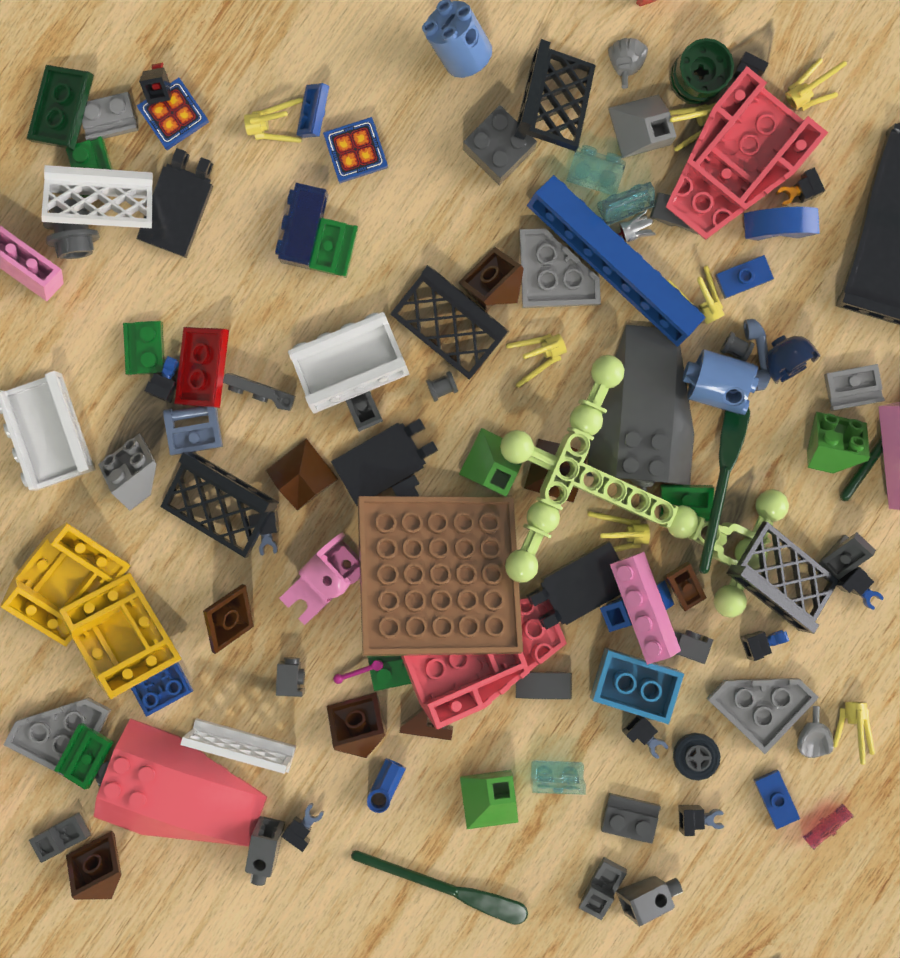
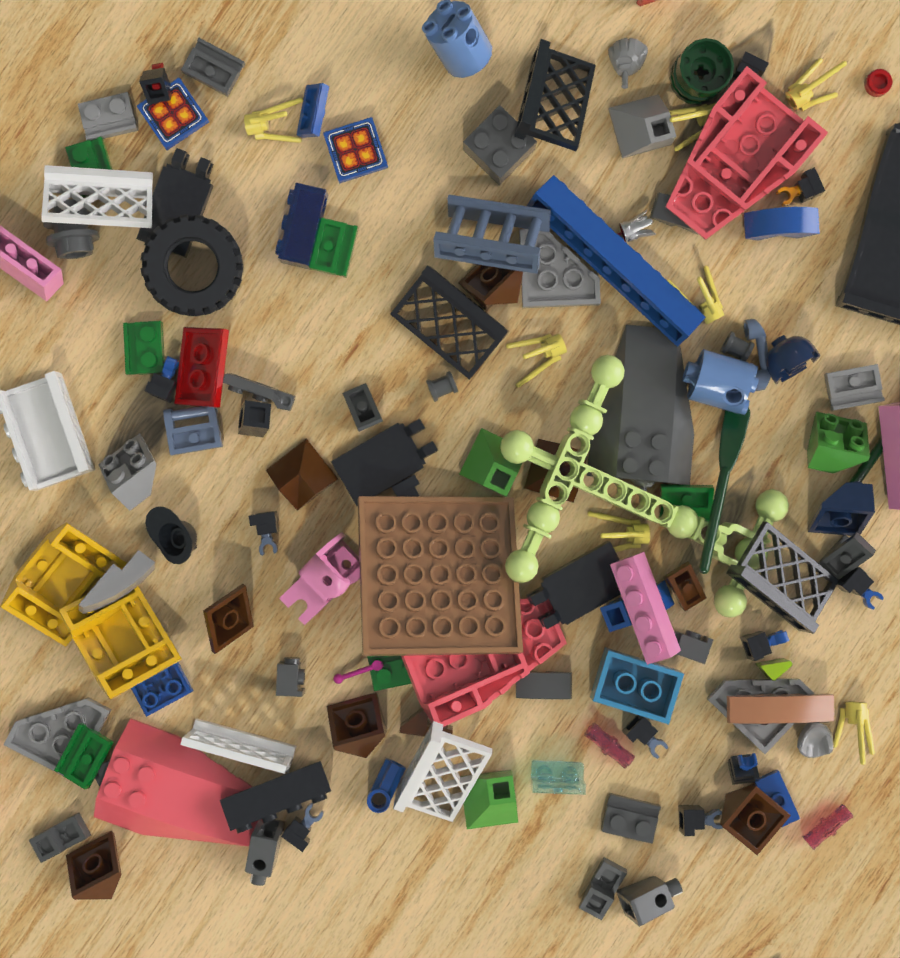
(60, 107): dark green tile -> none
(117, 583): none -> light grey slope
(156, 258): none -> black tyre
(170, 534): none -> black piece
(213, 67): none -> dark grey plate
(223, 482): black fence -> none
(254, 418): none -> black brick
(275, 796): none -> black brick
(348, 362): white panel -> none
(432, 751): none -> white fence
(488, 903): dark green piece -> none
(491, 252): none -> sand blue fence
(596, 170): clear light blue bracket -> none
(609, 745): none -> clear pink pin
(627, 203): clear light blue bracket -> none
(703, 762): black wheel -> none
(743, 769): none -> black piece
(744, 277): blue plate -> none
(752, 817): none -> reddish brown slope
(774, 668): none -> lime slope
(780, 708): none -> nougat slope
(845, 510): none -> dark blue slope
(878, 83): none -> red tile

